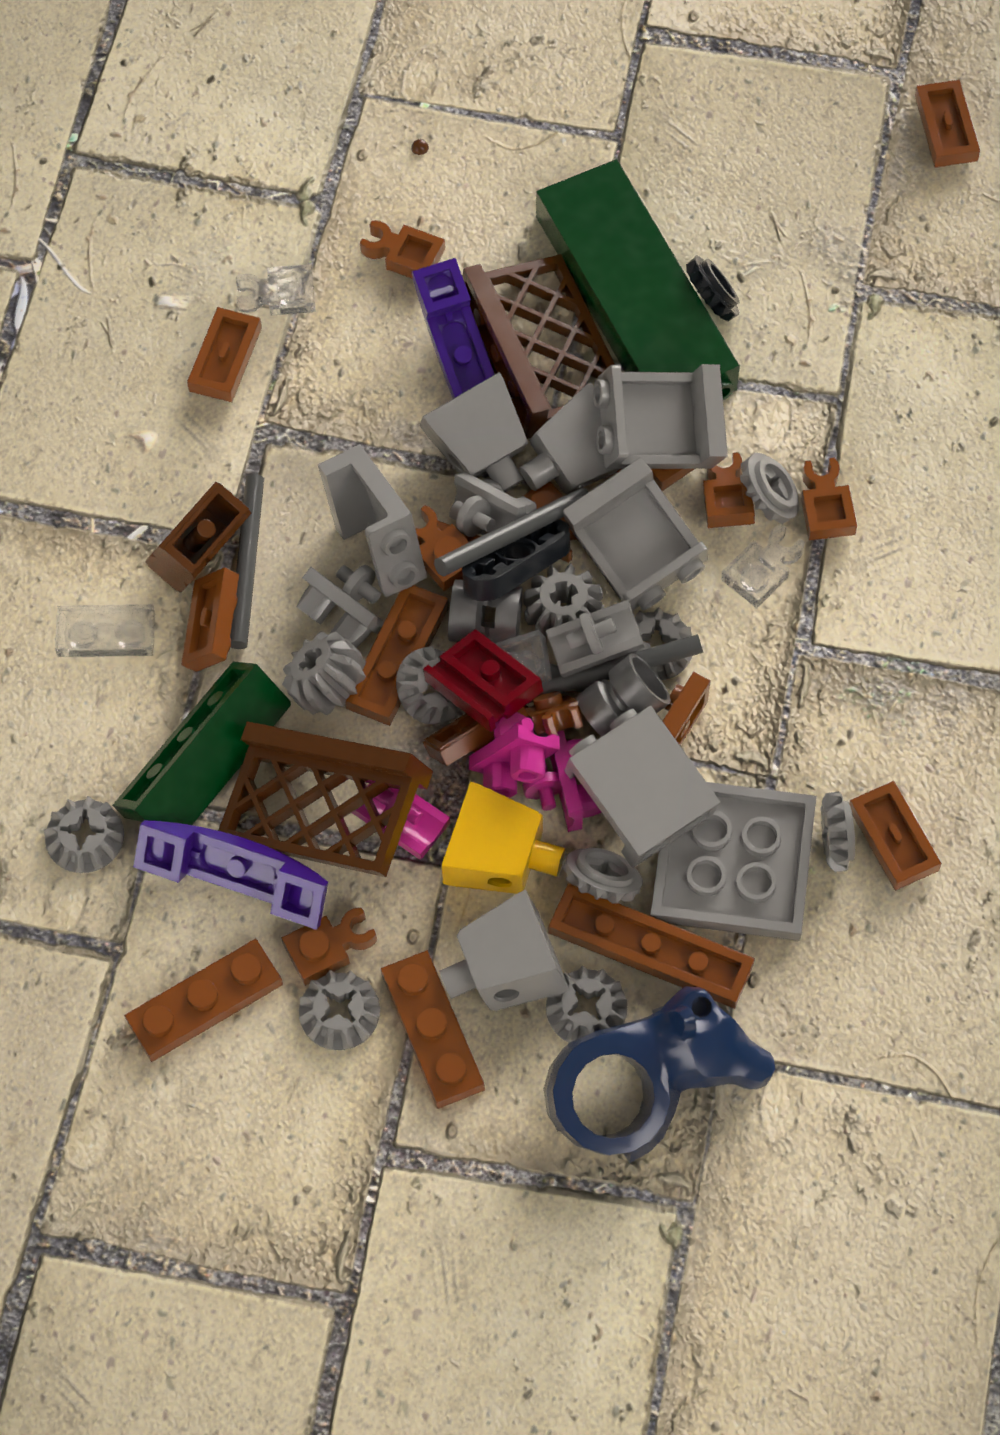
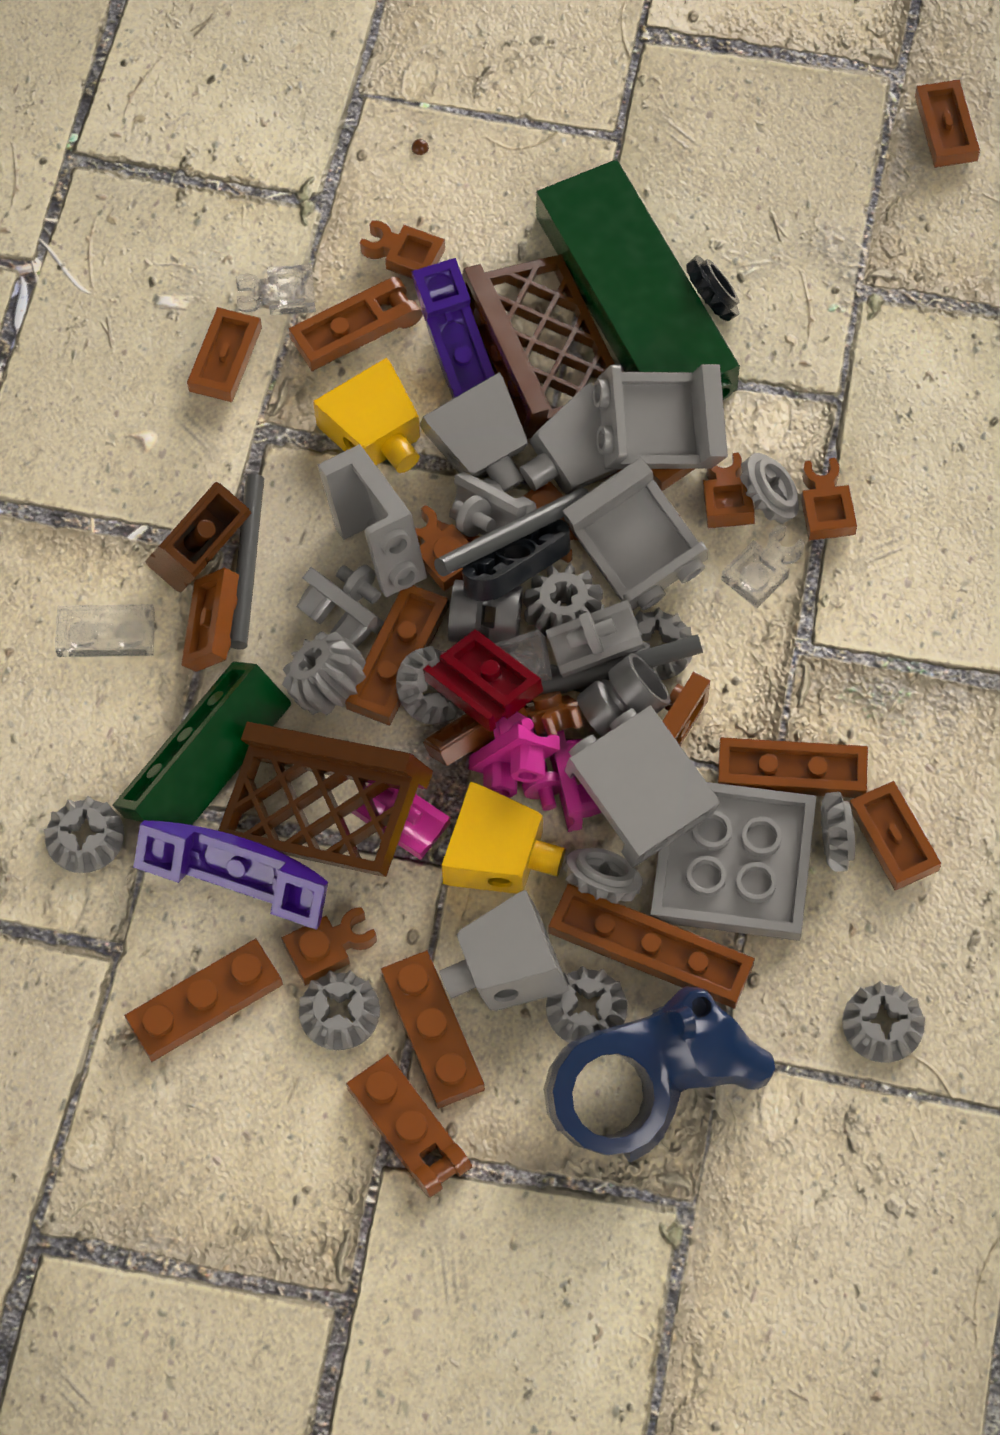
(354, 323): none -> dark orange plate
(373, 413): none -> yellow torso
(407, 1125): none -> dark orange plate
(794, 766): none -> dark orange plate
(867, 1036): none -> light grey gear

